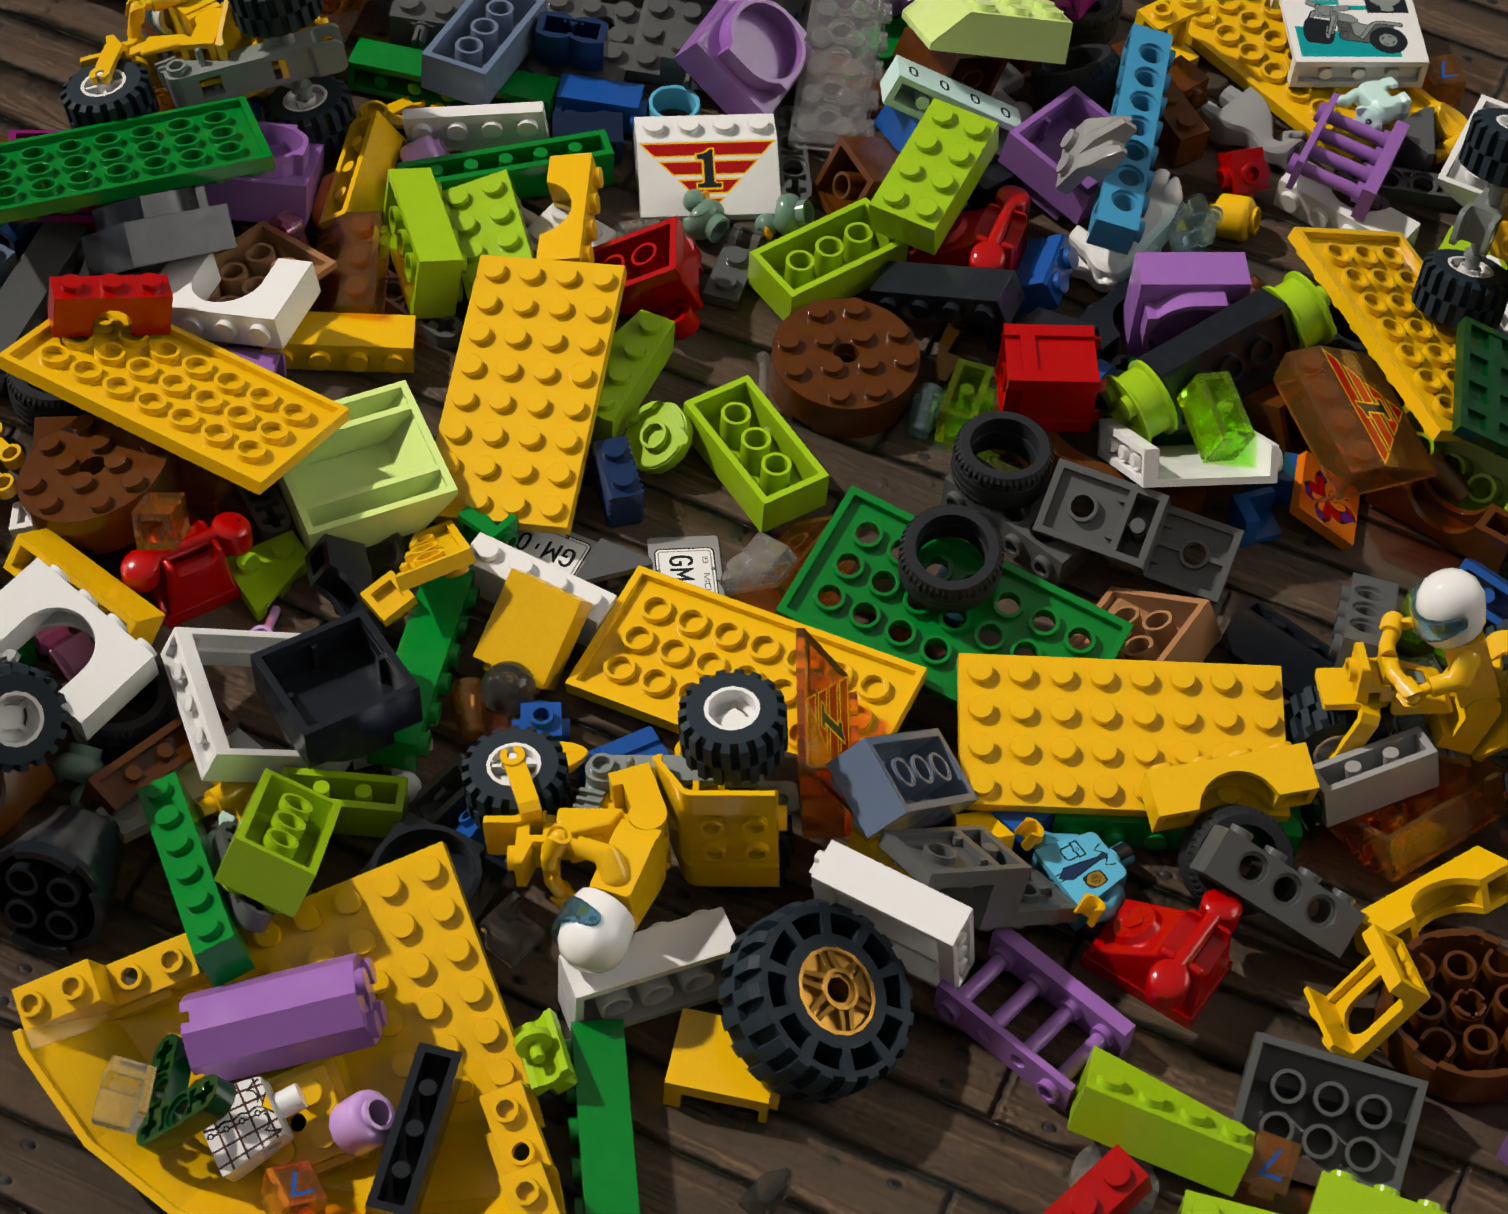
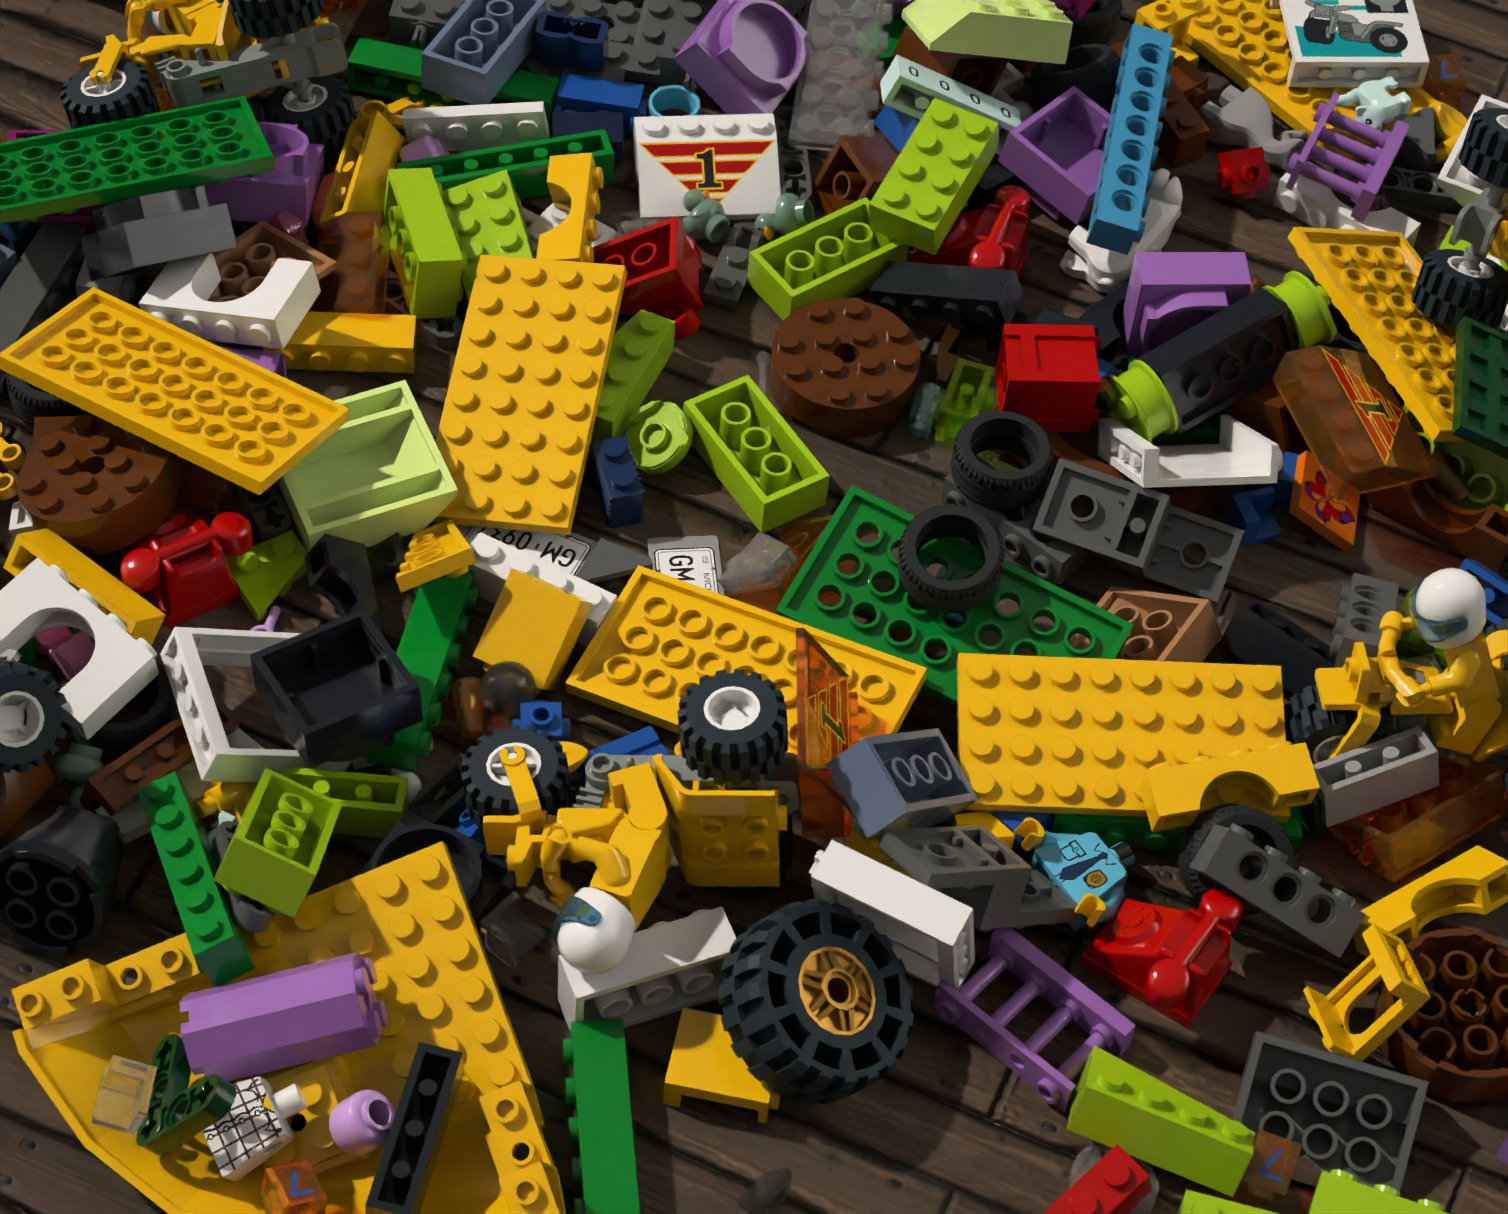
(79, 300): red arch -> none
(160, 521): clear orange brick -> none
(386, 599): yellow tile -> none
(472, 523): green bracket -> none
(545, 1054): lime hips -> none
(1046, 272): blue brick -> none
(1093, 150): light grey plate -> none
(1194, 224): clear light blue piece -> none
(1216, 416): clear neon green brick -> none
(1240, 217): yellow head -> none

